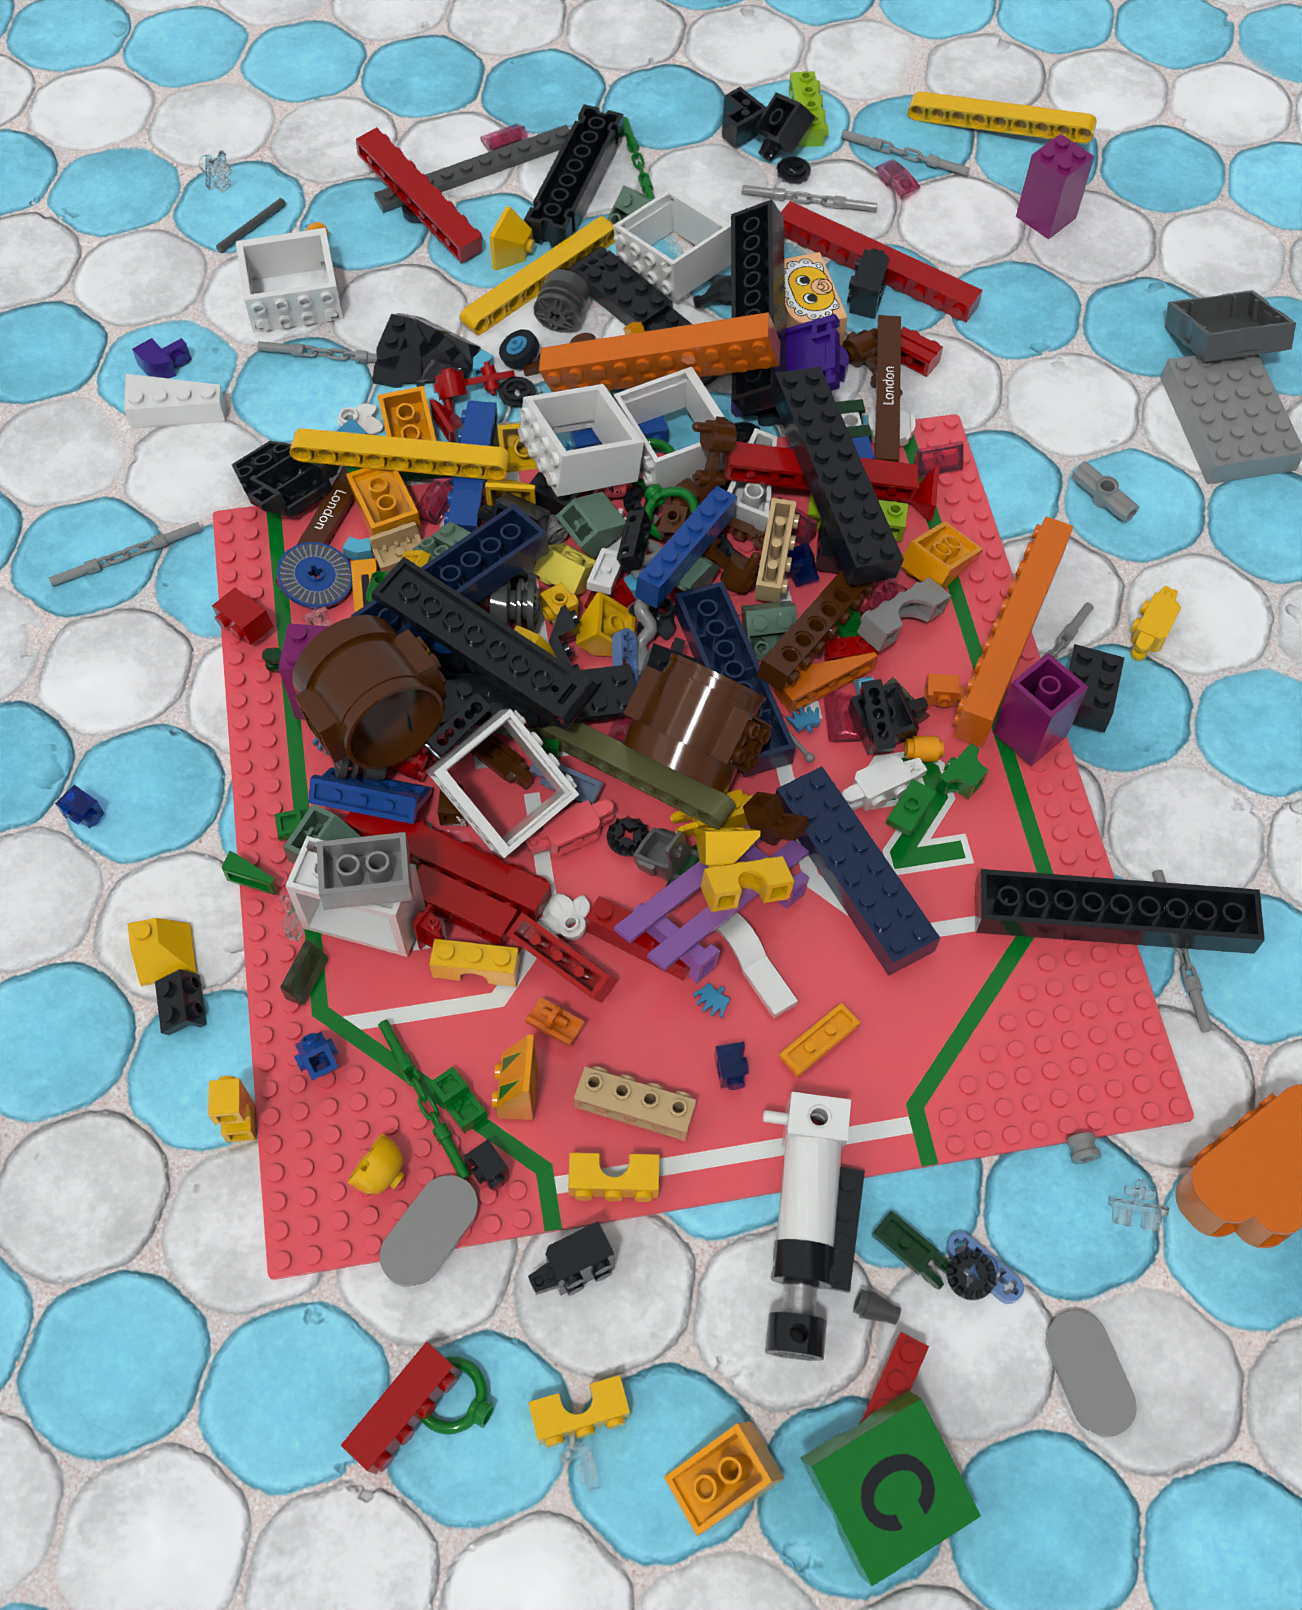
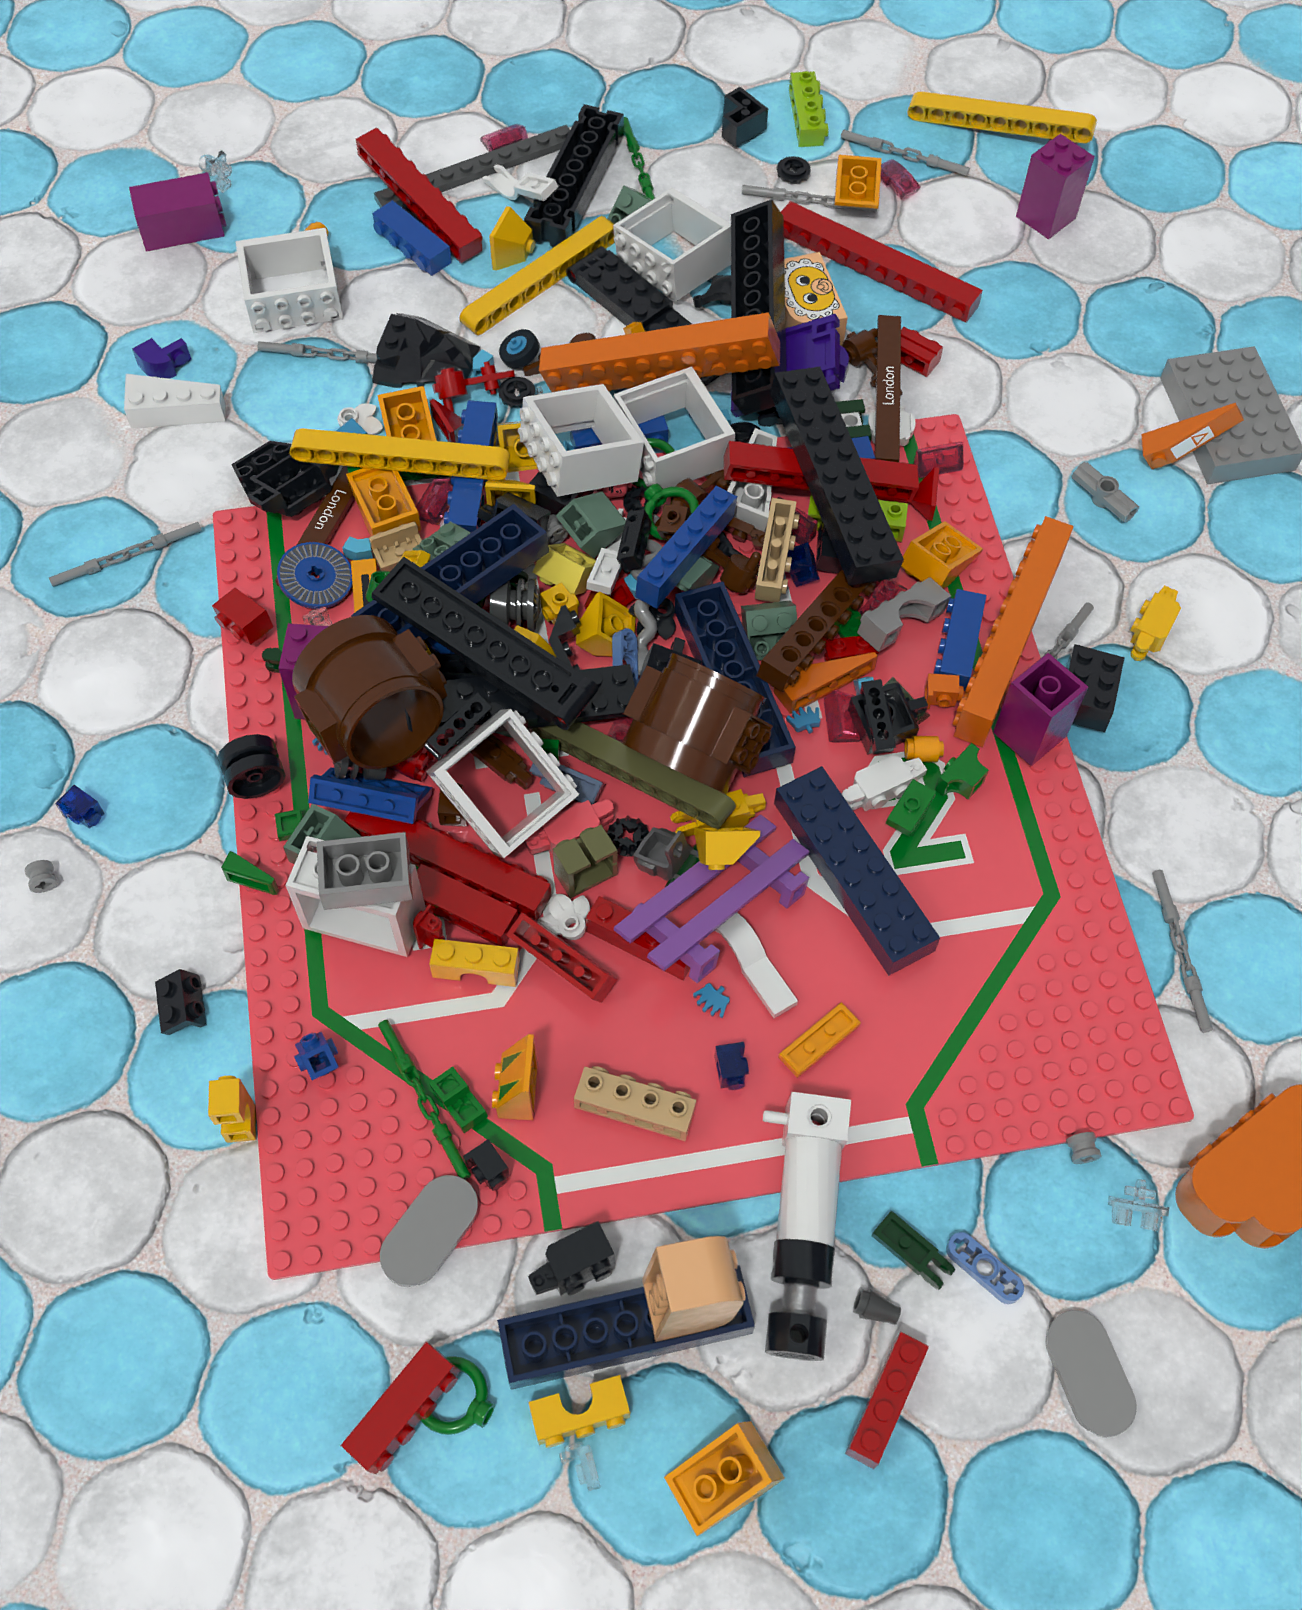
(40, 876): none -> light grey wheel
(161, 948): yellow slope -> none
(177, 211): none -> magenta brick
(250, 225): dark grey bar -> none
(251, 766): none -> black wheel
(291, 922): clear bracket -> none
(303, 973): slope -> none
(378, 1167): yellow cylinder -> none
(412, 238): none -> blue brick
(530, 185): none -> white piece
(555, 1022): orange hips -> none
(561, 301): dark grey wheel -> none
(585, 861): none -> olive piece
(589, 1181): yellow arch -> none
(596, 1336): none -> dark blue brick
(692, 1287): none -> light nougat brick
(715, 437): reddish brown piece -> none
(766, 814): reddish brown brick -> none
(766, 876): yellow arch -> none
(782, 126): black hinge -> none
(809, 757): light grey hinge -> none
(846, 1227): black plate -> none
(858, 181): none -> light orange slope
(868, 283): black hinge -> none
(891, 1487): green tile -> none
(957, 1279): black gear -> none
(961, 635): none -> blue brick
(1119, 911): black brick -> none
(1181, 438): none -> orange slope
(1230, 326): dark grey tile -> none

